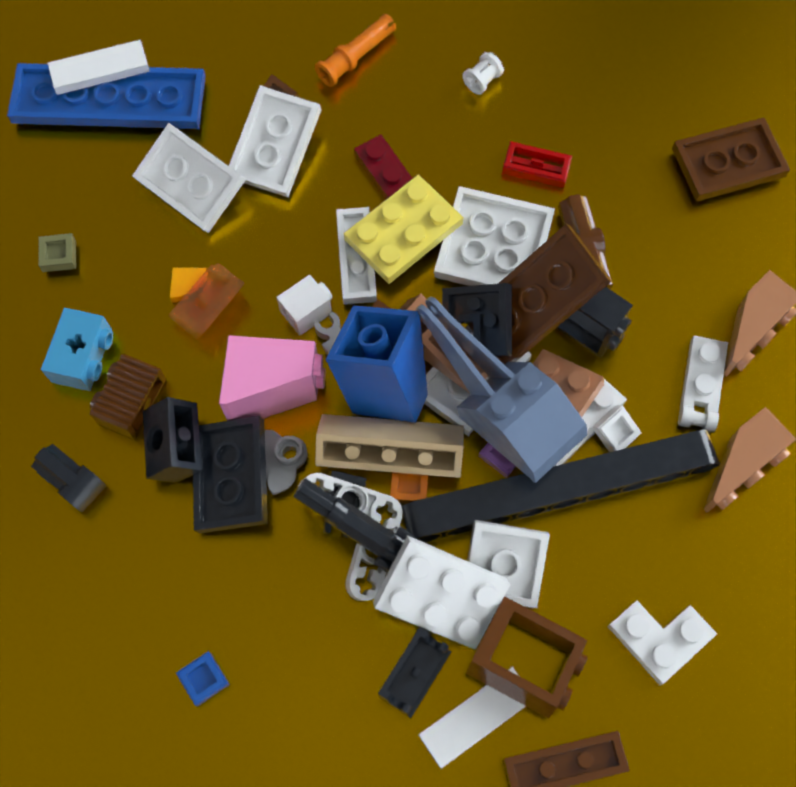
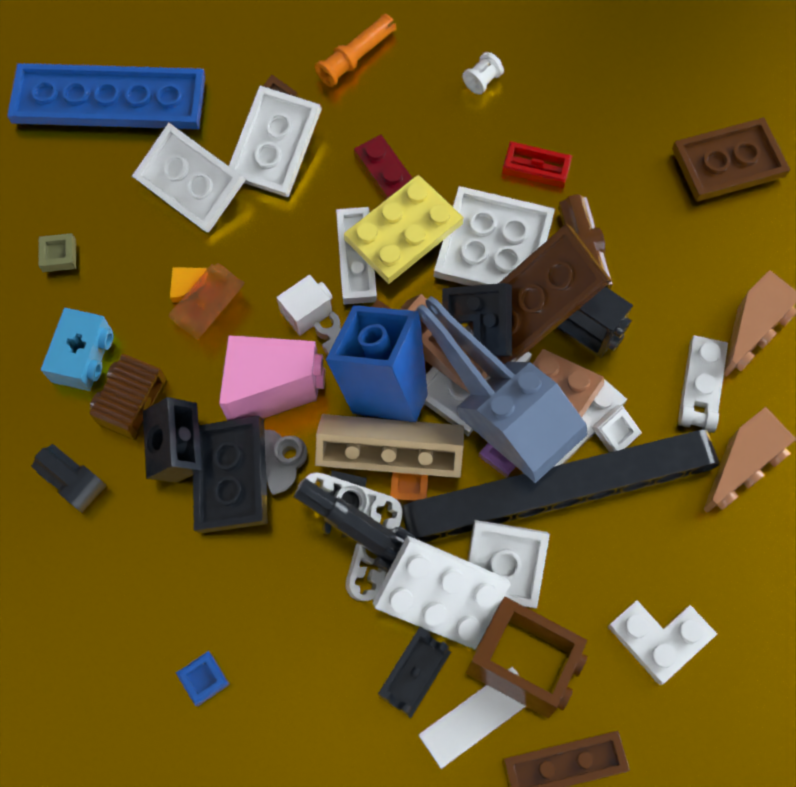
(98, 67): white tile -> none

